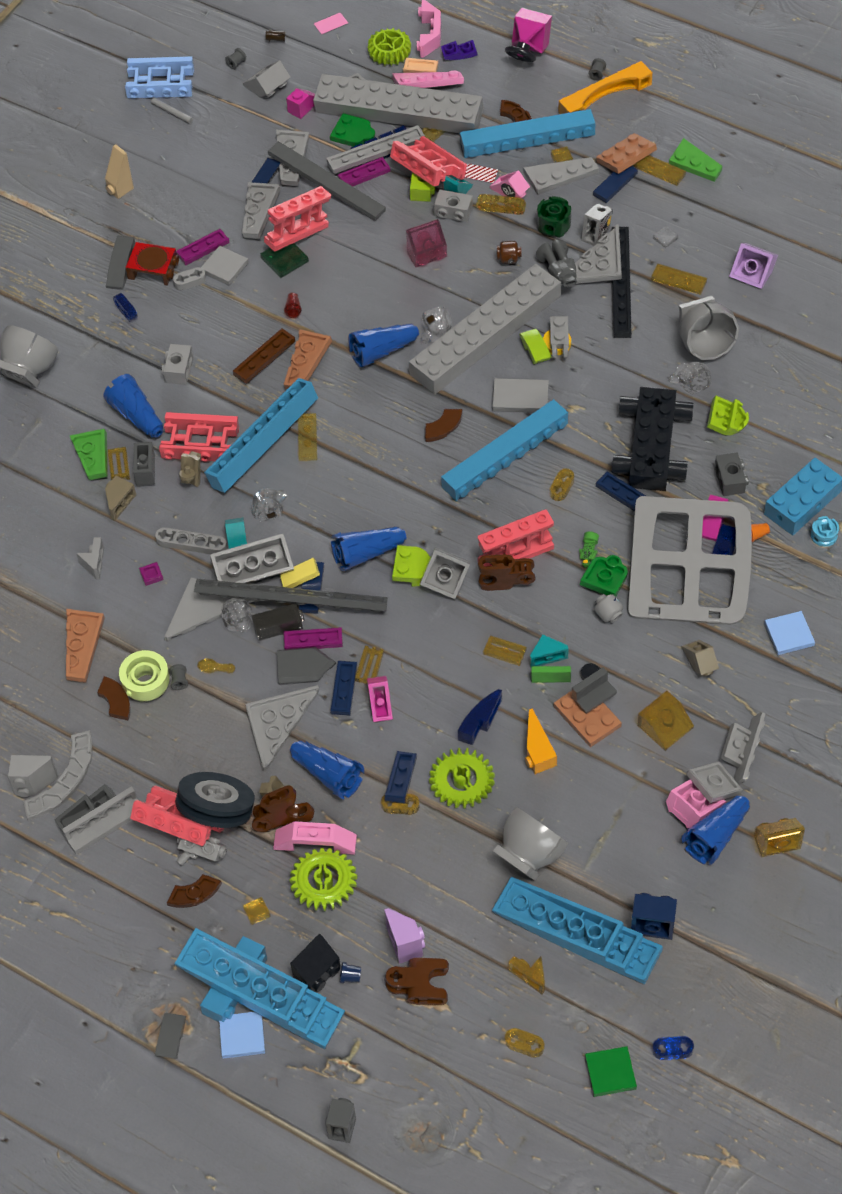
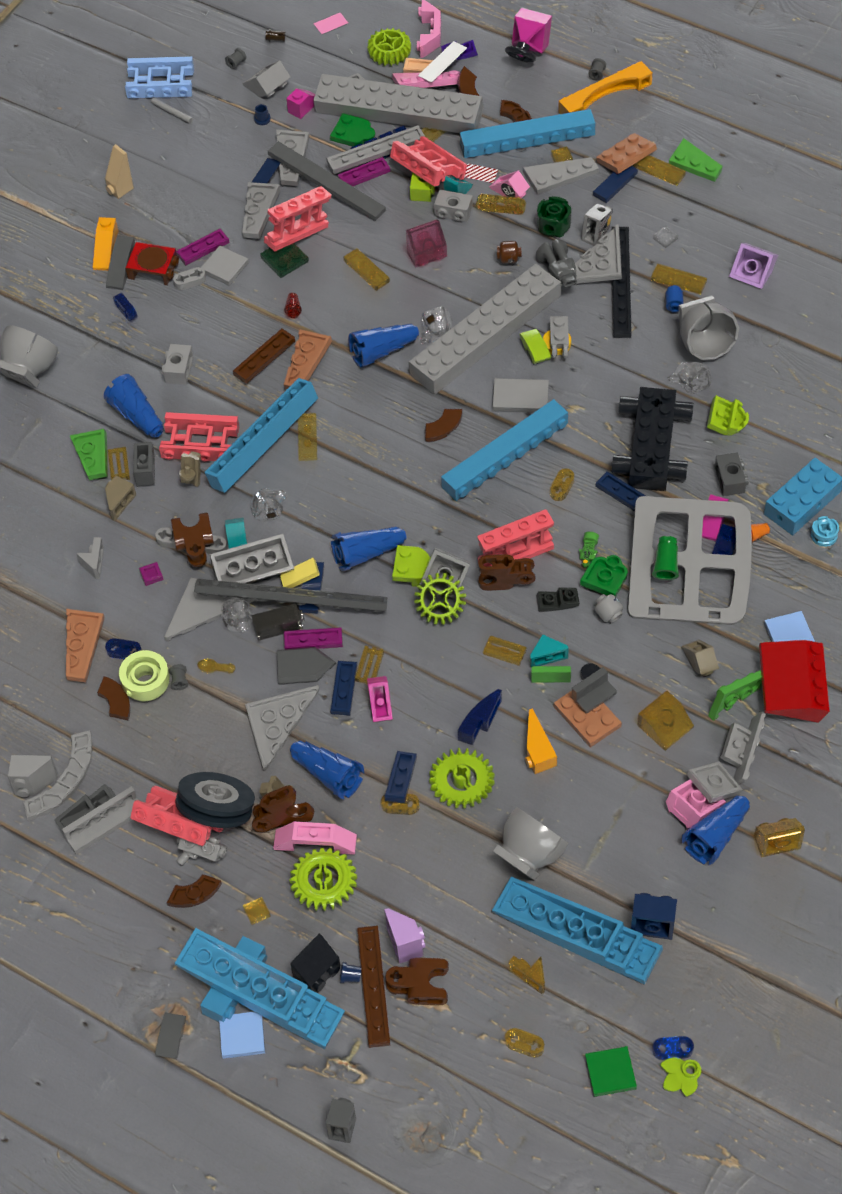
(104, 242): none -> light orange slope
(123, 649): none -> clear blue beam
(193, 539): none -> reddish brown piece
(261, 115): none -> dark blue piece
(366, 269): none -> clear yellow tile
(373, 986): none -> reddish brown tile
(429, 586): none -> lime gear
(439, 64): none -> white sticker
(466, 82): none -> reddish brown tile
(560, 600): none -> pearl dark grey slope
(666, 559): none -> green plant
(674, 298): none -> blue brick
(678, 1077): none -> lime plate
(731, 693): none -> bright green wing
(794, 679): none -> red slope

